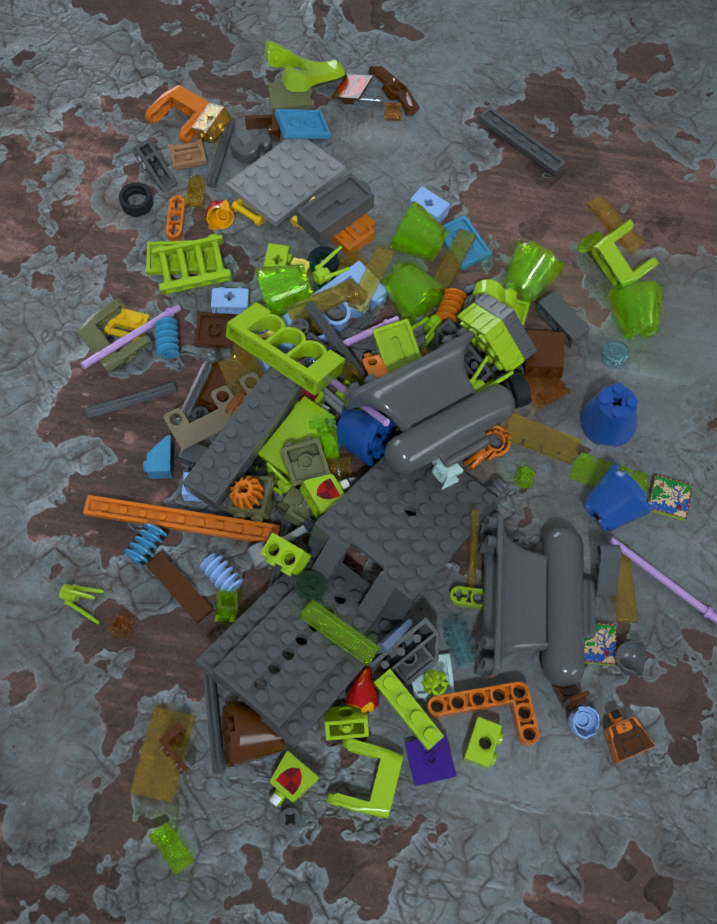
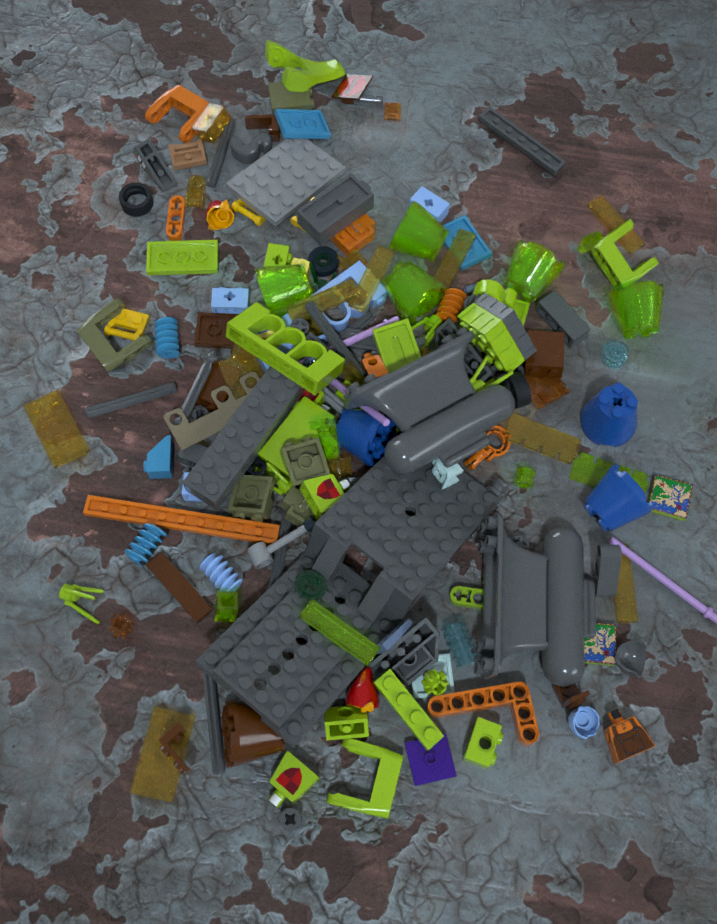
(56, 429): none -> clear yellow plate
(169, 312): lavender bar -> none
(171, 847): clear neon green bracket -> none
(203, 278): lime fence -> none
(235, 403): clear orange plate -> none
(246, 492): orange gear -> none
(286, 553): lime brick -> none
(322, 274): lime plant -> none
(395, 89): reddish brown plate -> none
(473, 548): clear yellow bar -> none

